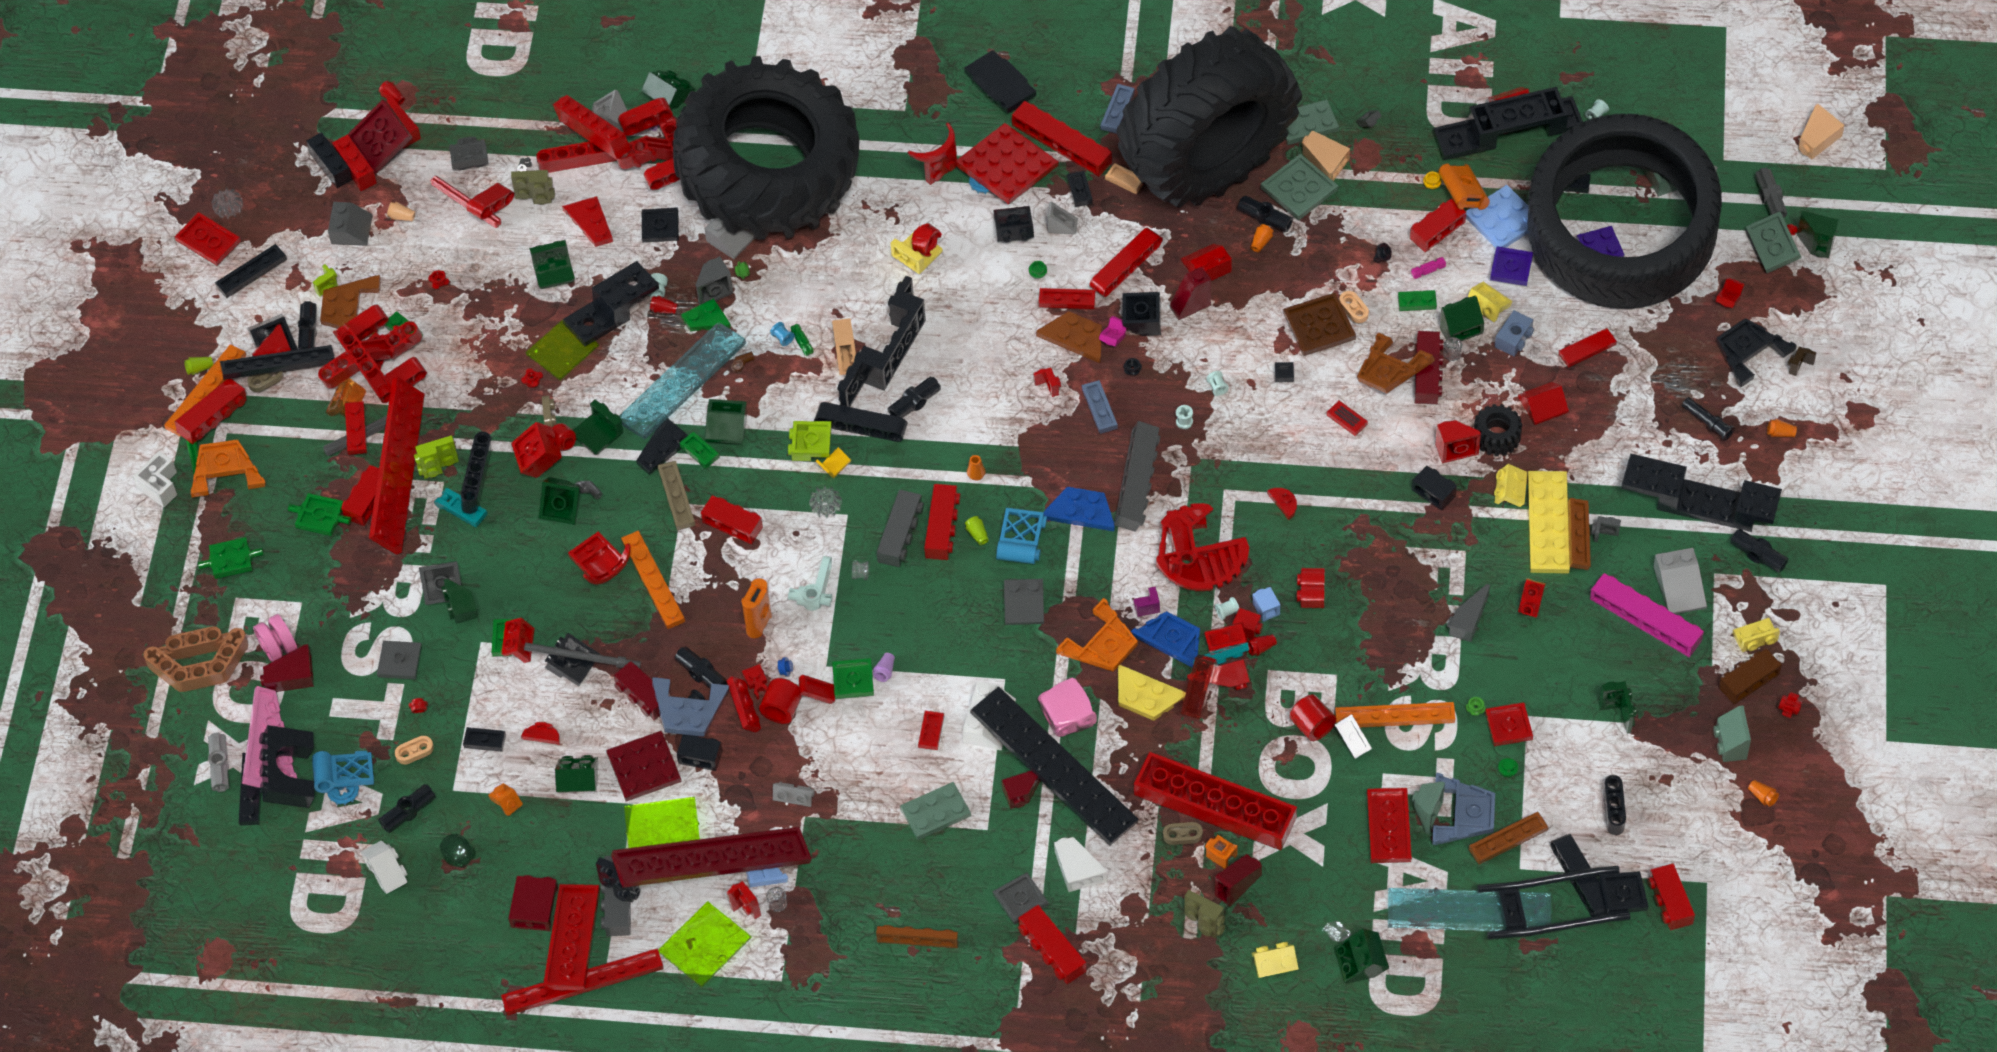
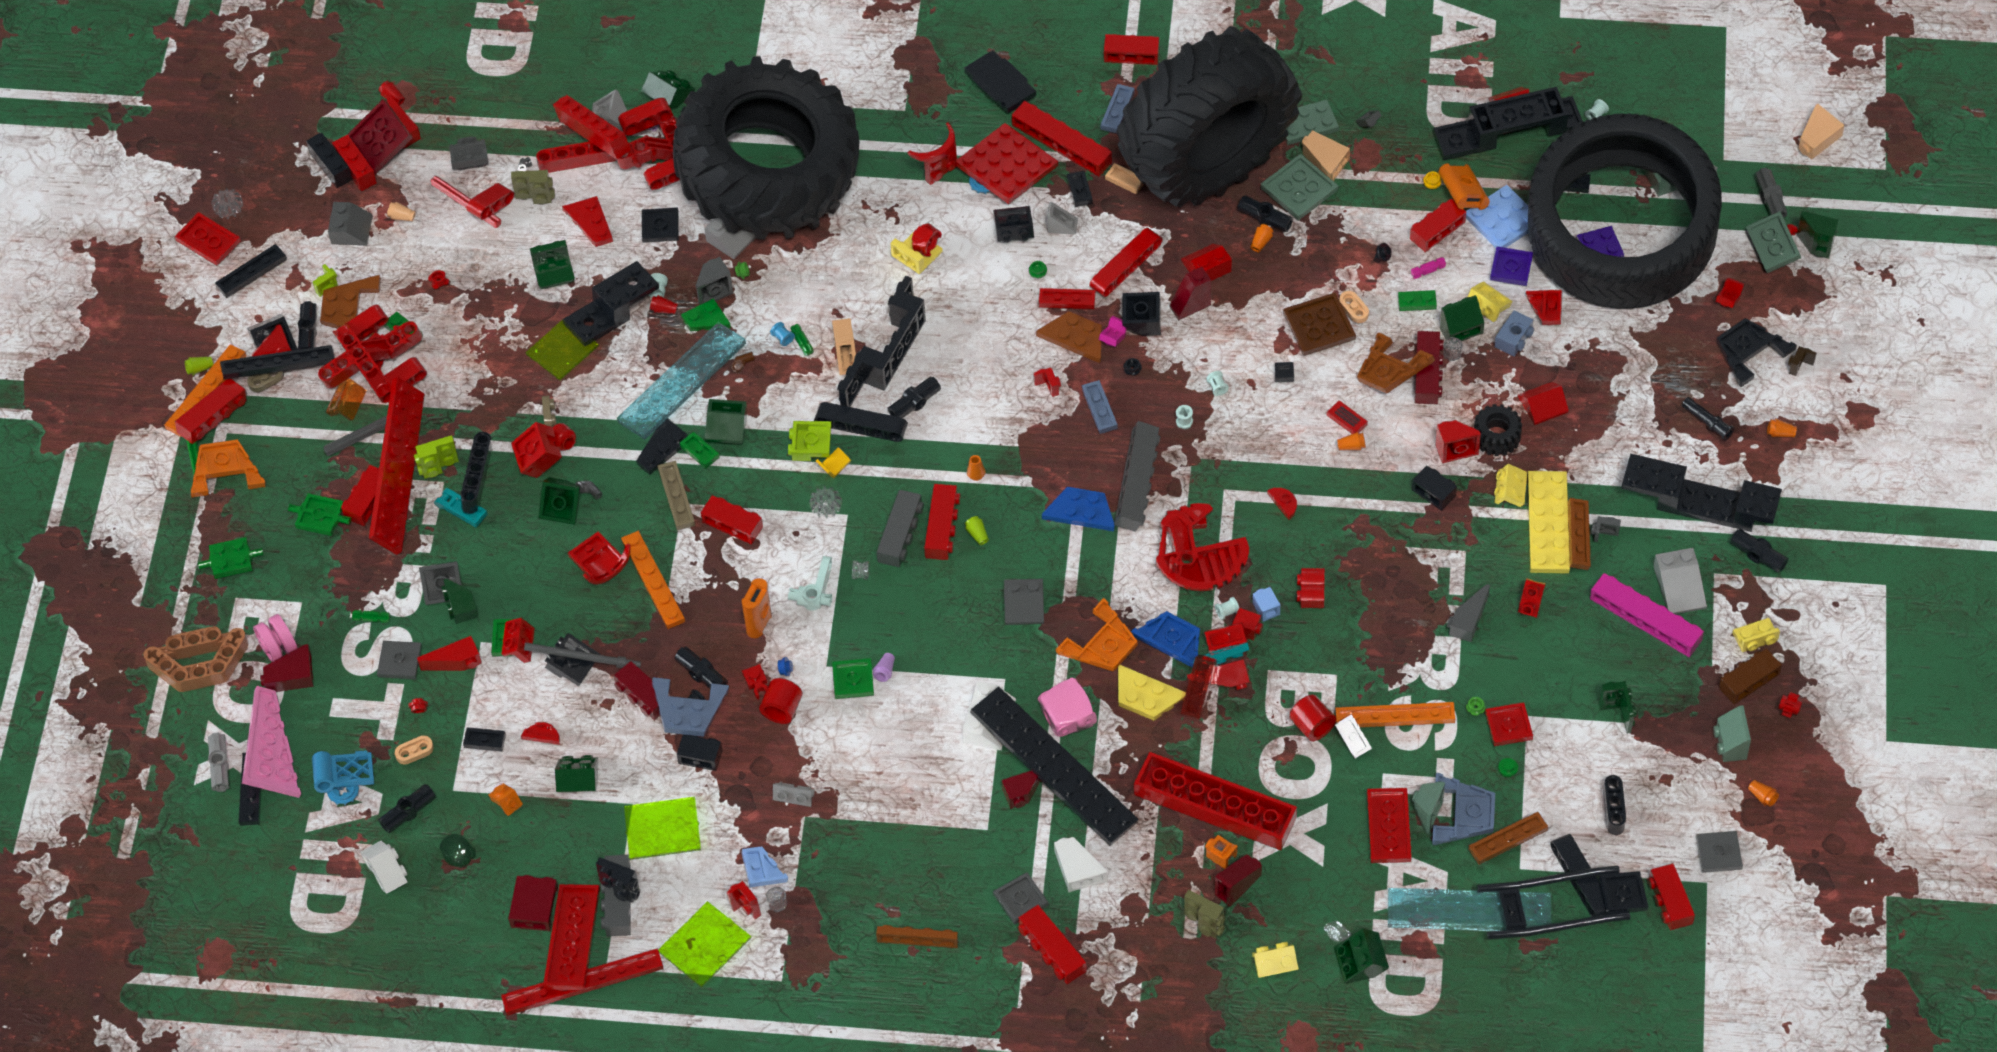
(155, 478): white brick -> none
(275, 785): black arch -> none
(355, 428): red plate -> none
(371, 616): none -> green axle
(453, 657): none -> red slope
(532, 382): red plate -> none
(599, 428): dark green bracket -> none
(643, 766): dark red plate -> none
(710, 857): dark red plate -> none
(744, 704): red plate -> none
(816, 689): red tile -> none
(931, 730): red plate -> none
(935, 810): sand green plate -> none
(1020, 550): dark azure piece -> none
(1131, 49): none -> red brick
(1148, 604): magenta panel -> none
(1182, 833): dark tan plate -> none
(1260, 644): red cone -> none
(1352, 442): none -> orange cone
(1546, 305): none -> red wing
(1587, 347): red tile -> none
(1719, 851): none -> dark grey plate

